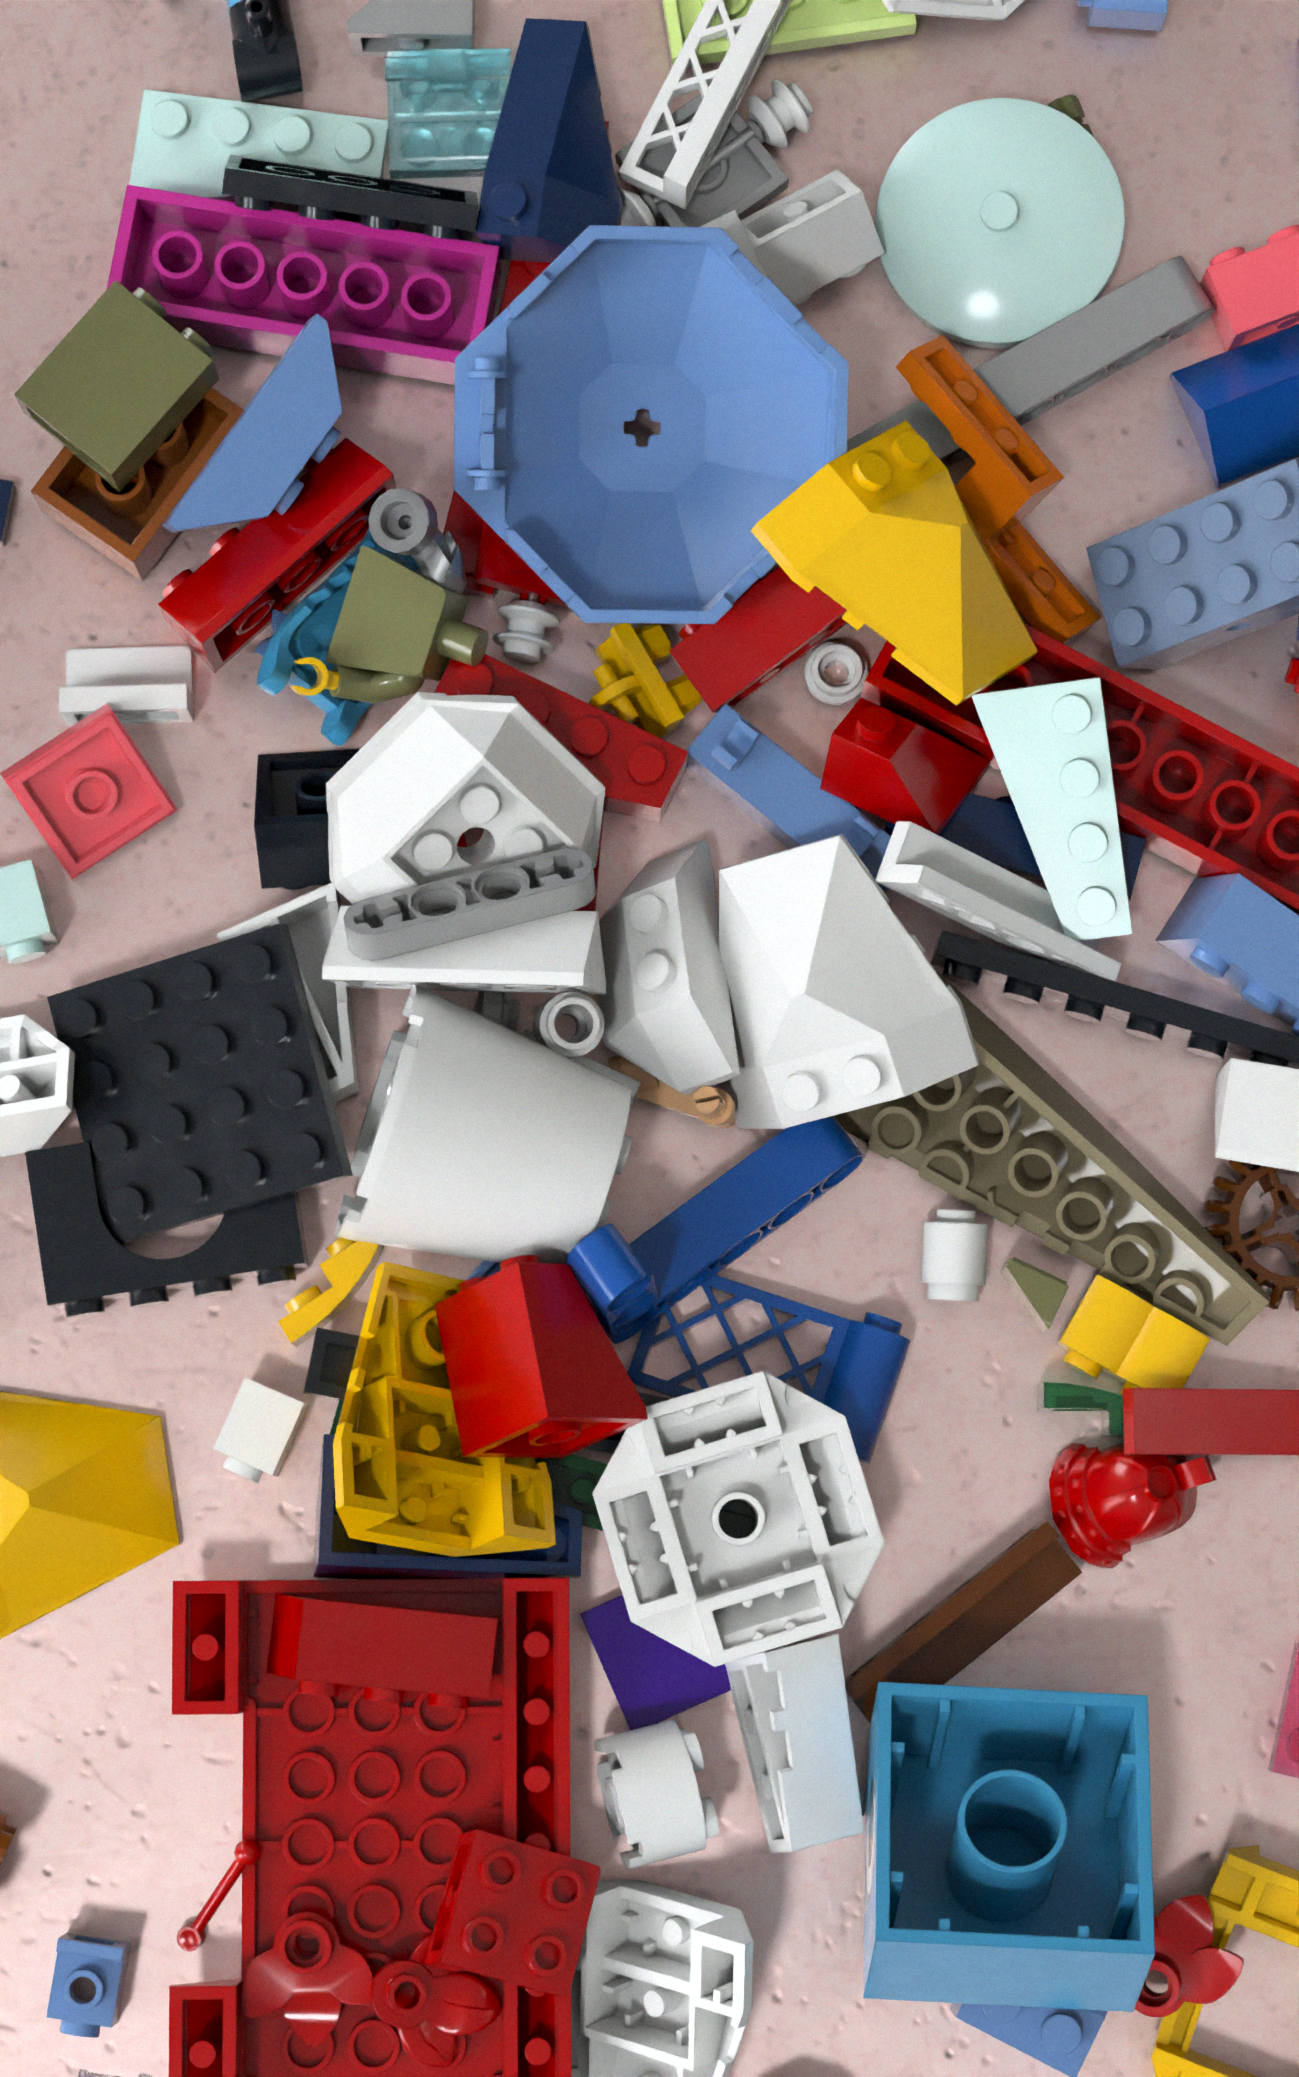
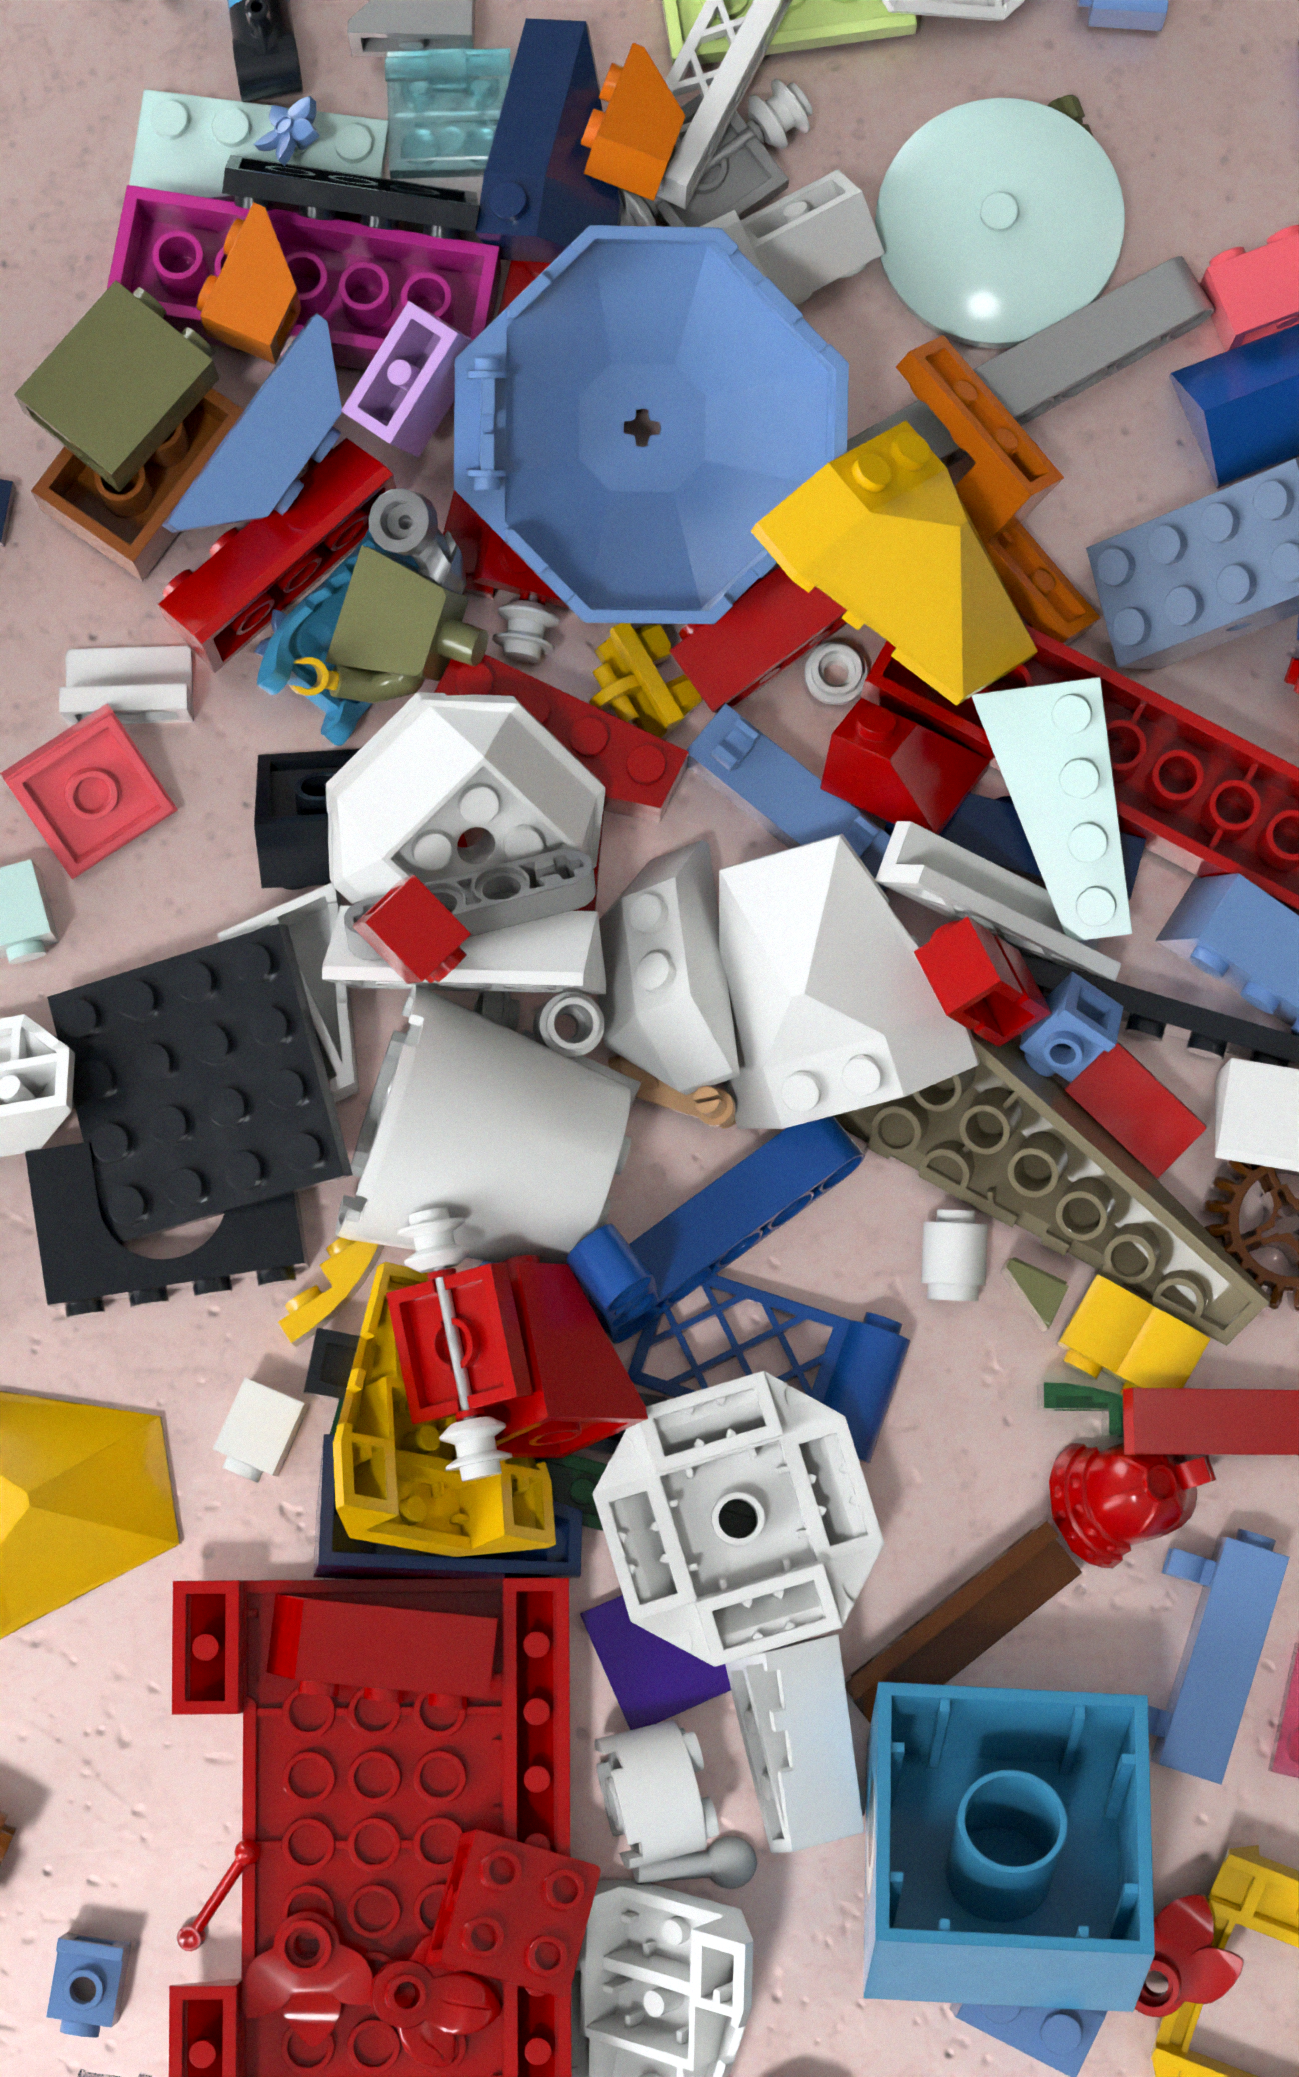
(254, 296): none -> orange slope
(290, 130): none -> medium blue plant
(409, 380): none -> lavender brick
(414, 932): none -> red piece
(458, 1343): none -> red plate
(637, 130): none -> orange slope
(727, 1862): none -> white bar
(981, 981): none -> red piece
(1069, 1038): none -> medium blue brick
(1136, 1109): none -> red hinge
(1219, 1652): none -> medium blue brick

